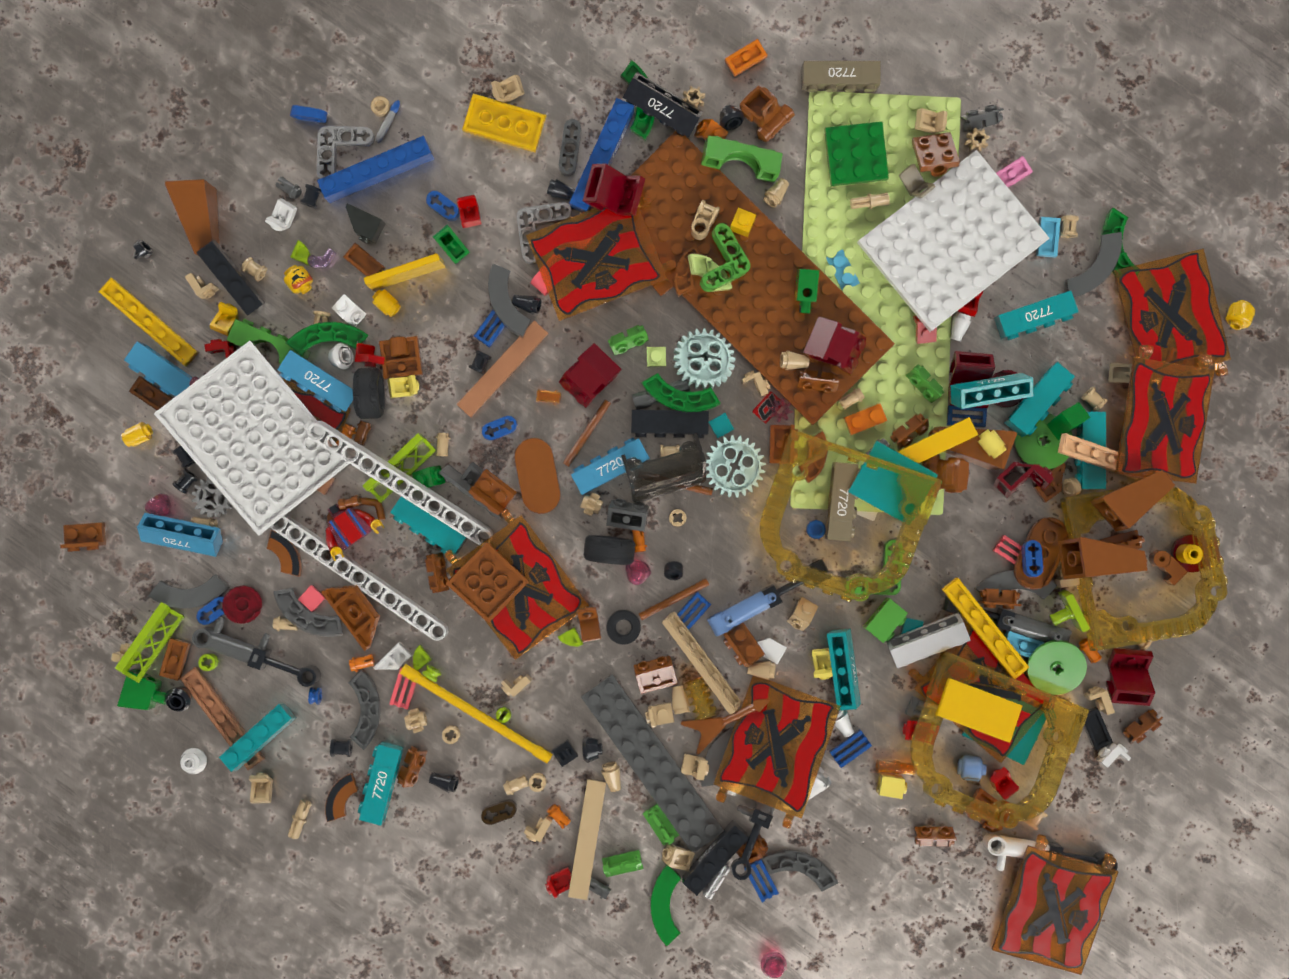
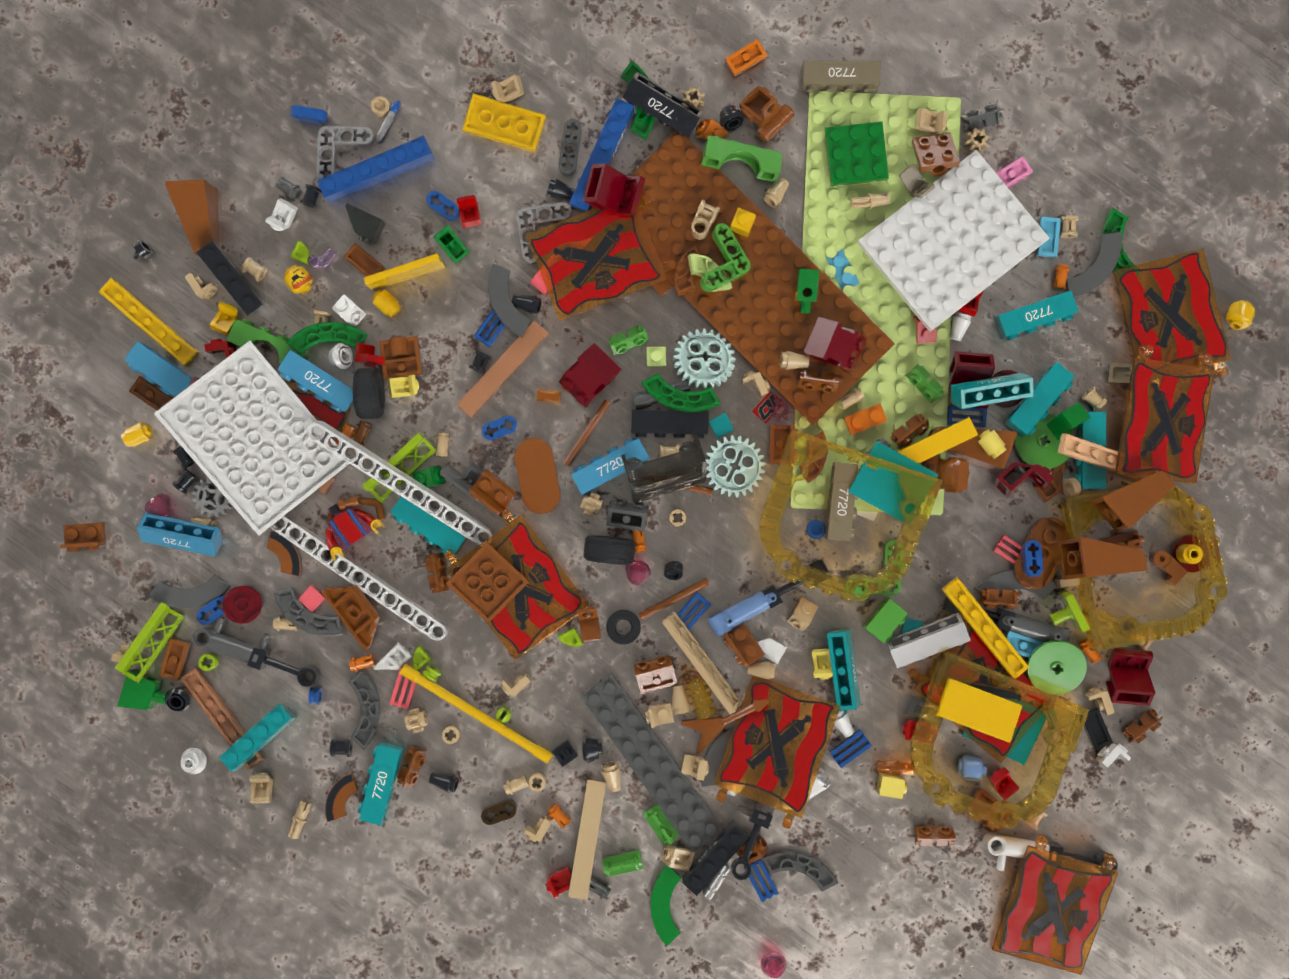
(1061, 276): none -> orange pin

